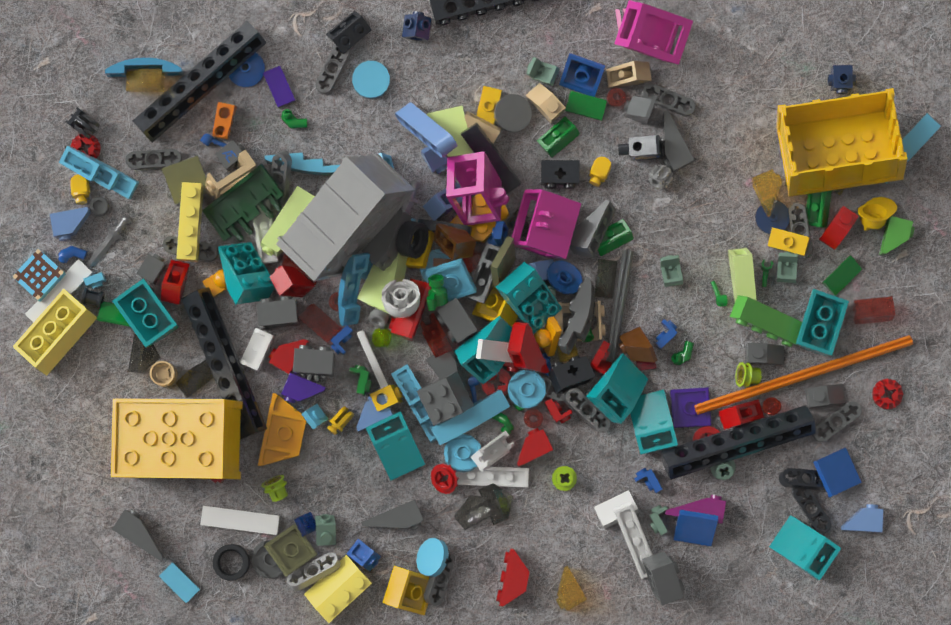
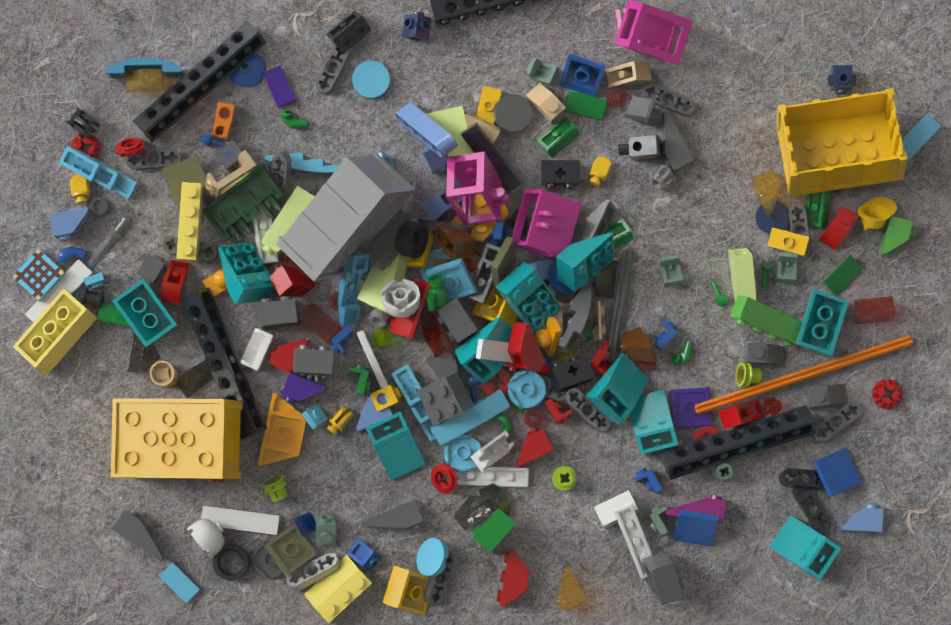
(130, 147): none -> red gear
(208, 535): none -> white cylinder
(493, 530): none -> green wedge
(584, 260): none -> teal slope

